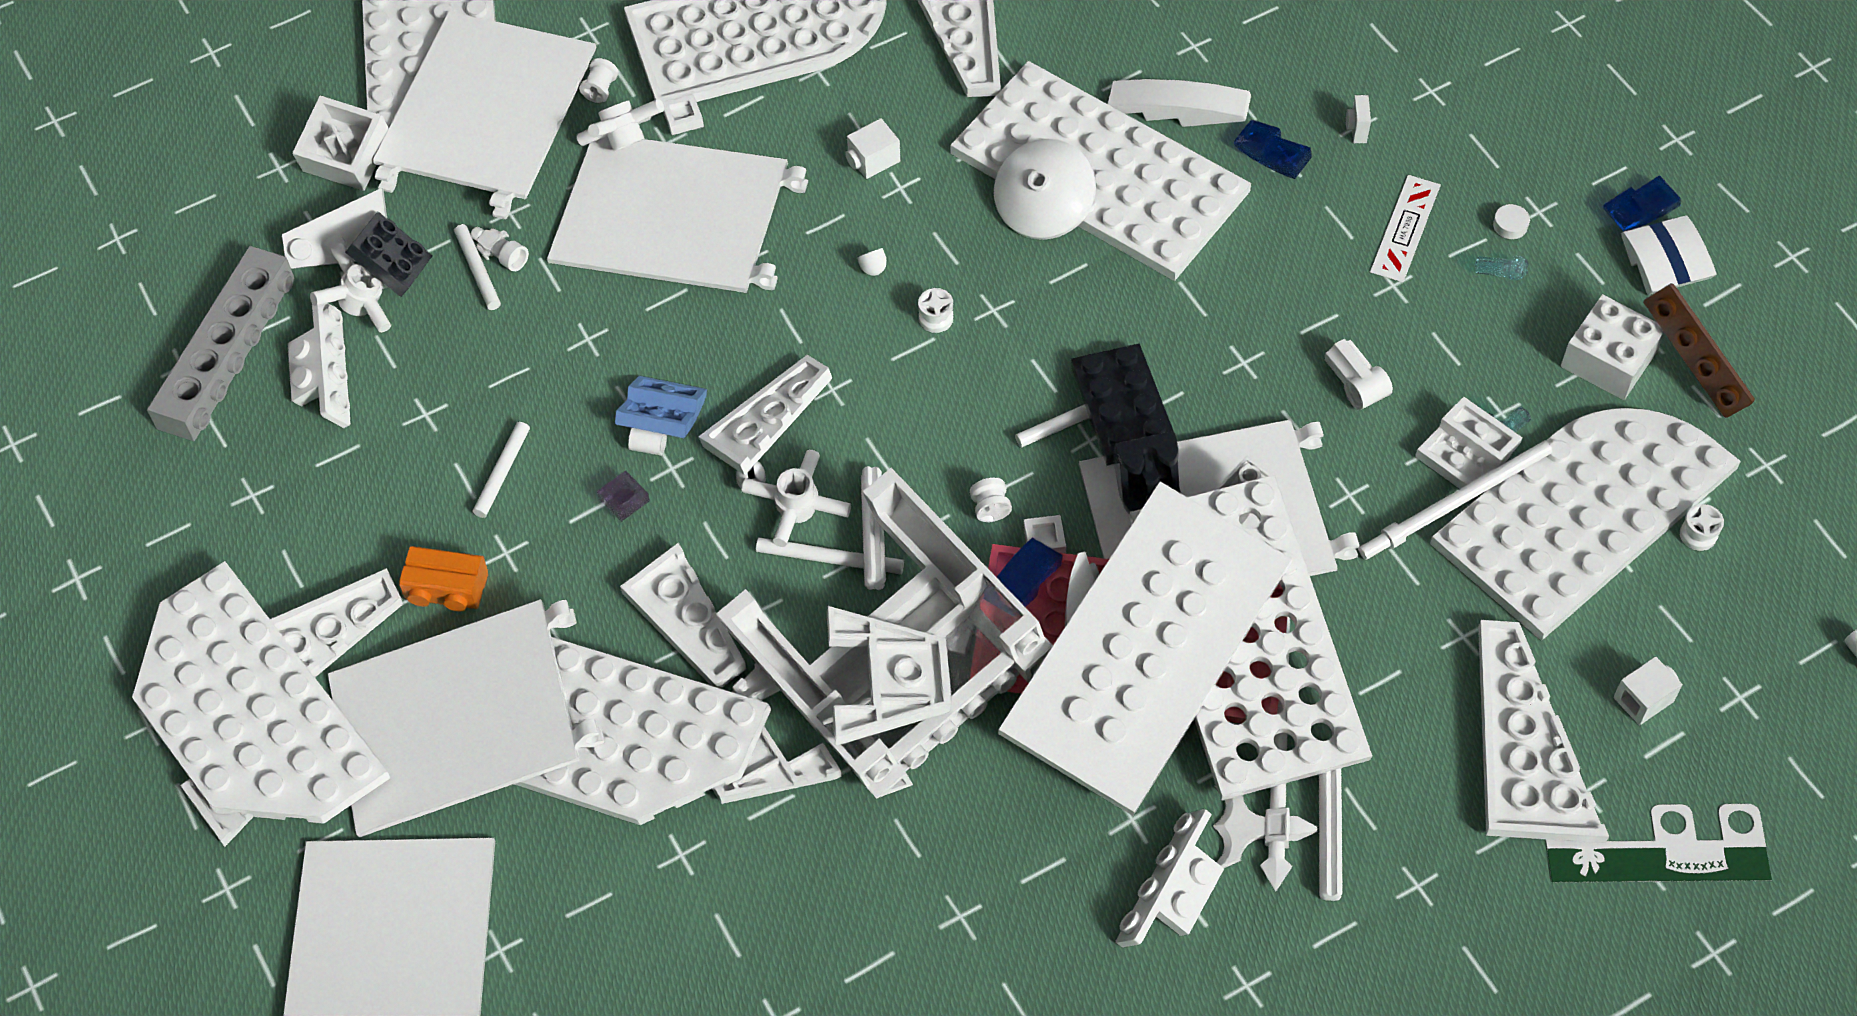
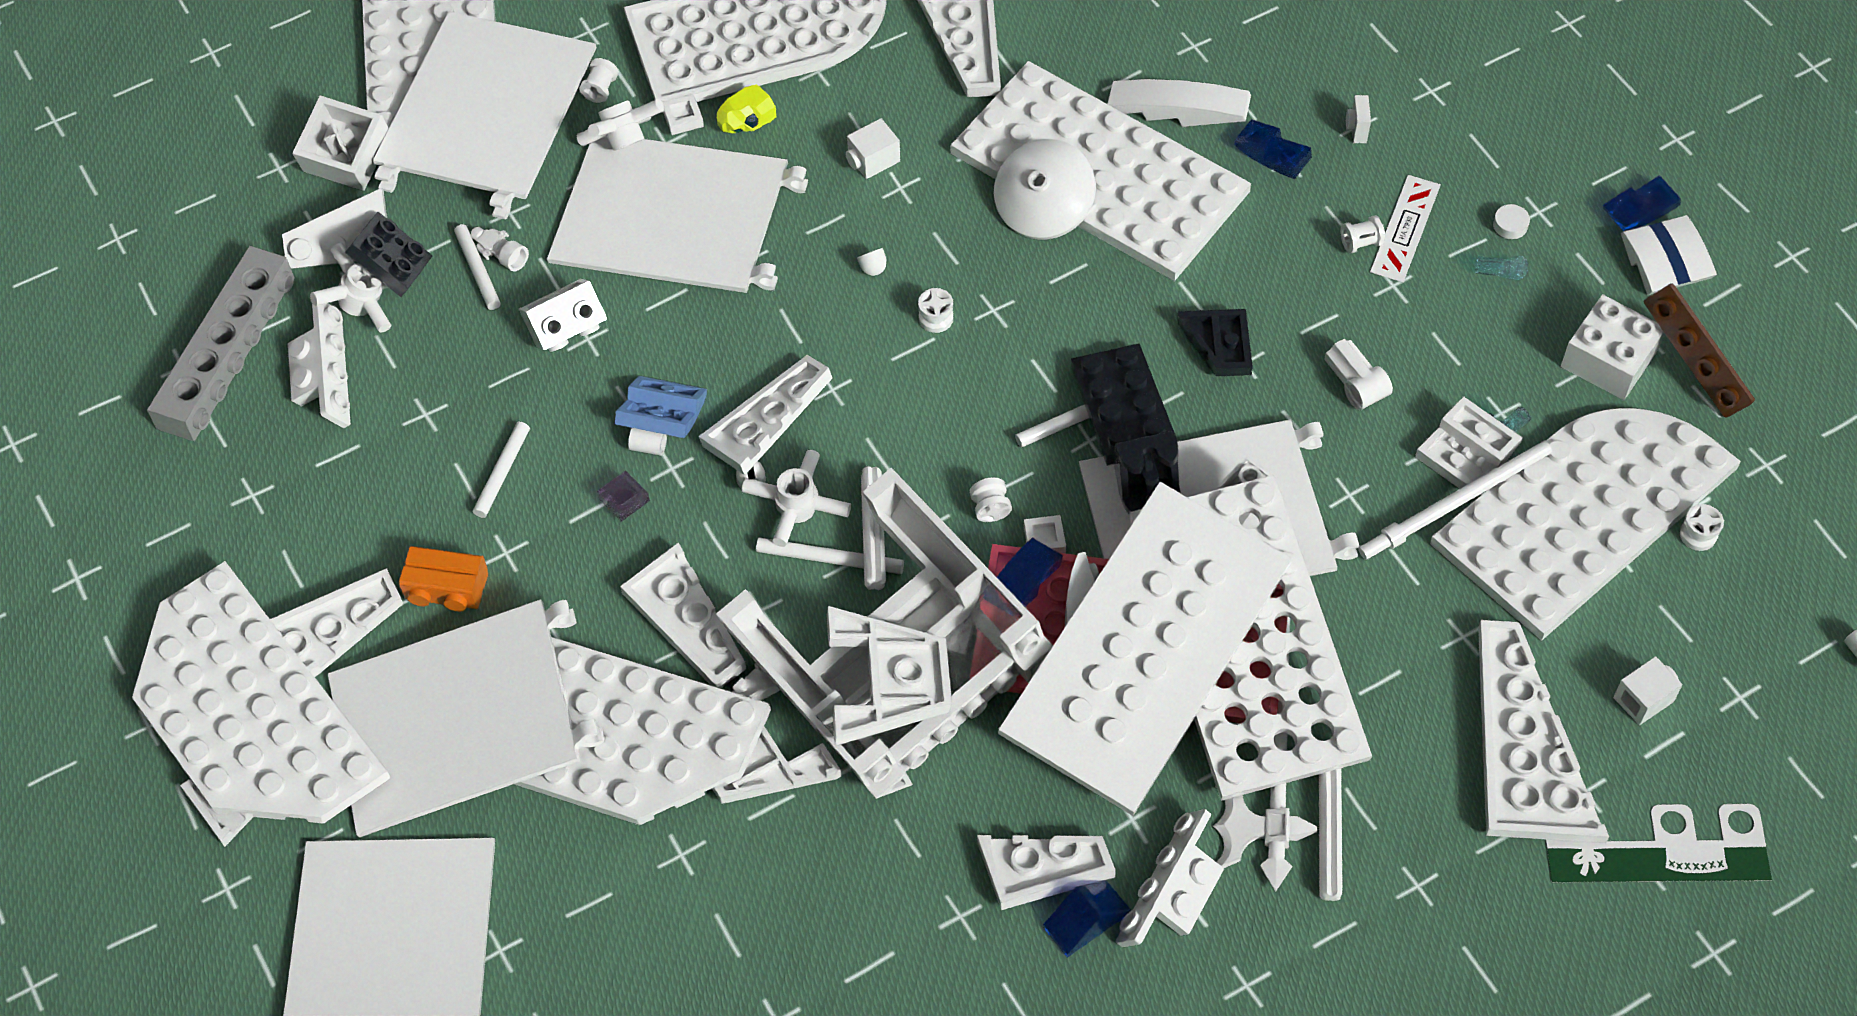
(563, 313): none -> white brick
(746, 110): none -> neon yellow rock
(1040, 868): none -> white wing
(1085, 915): none -> clear blue slope
(1220, 339): none -> black wing
(1362, 234): none -> white bush

